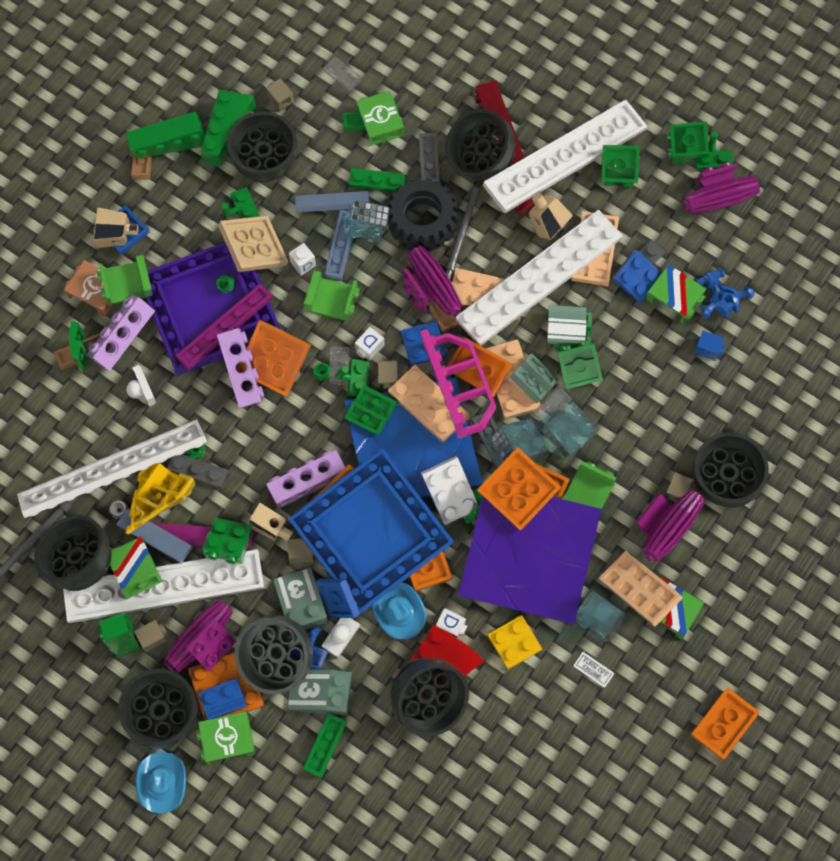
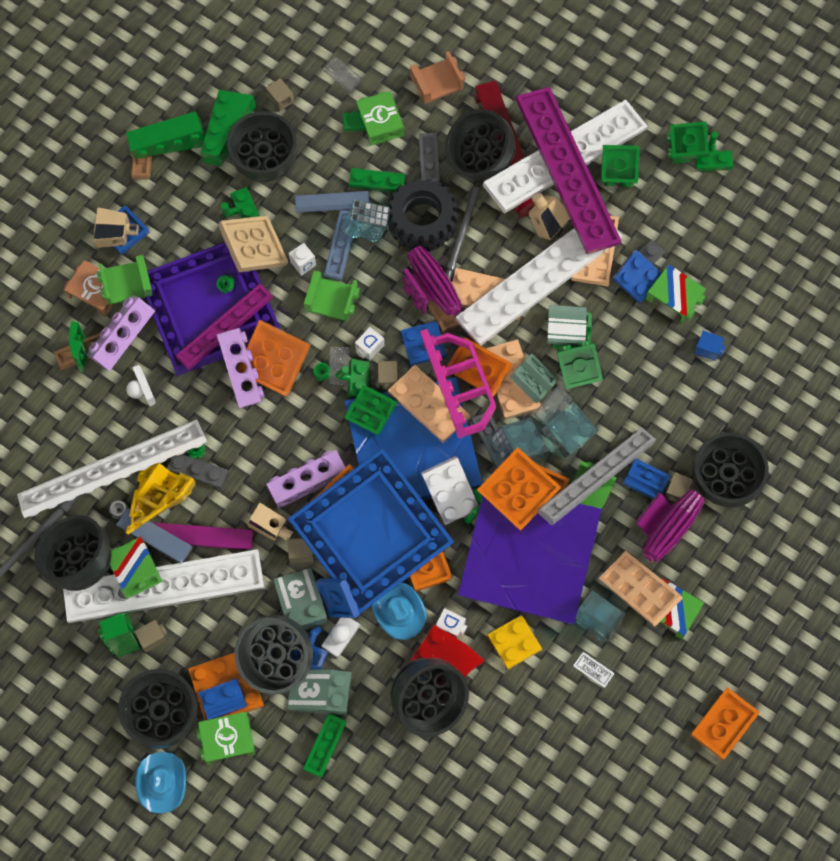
(202, 639): magenta plate -> none
(227, 541): green plate -> none
(437, 79): none -> nougat panel
(568, 170): none -> magenta plate
(596, 476): none -> light grey tile
(646, 479): none -> blue plate
(720, 189): magenta plate -> none
(723, 297): blue piece -> none

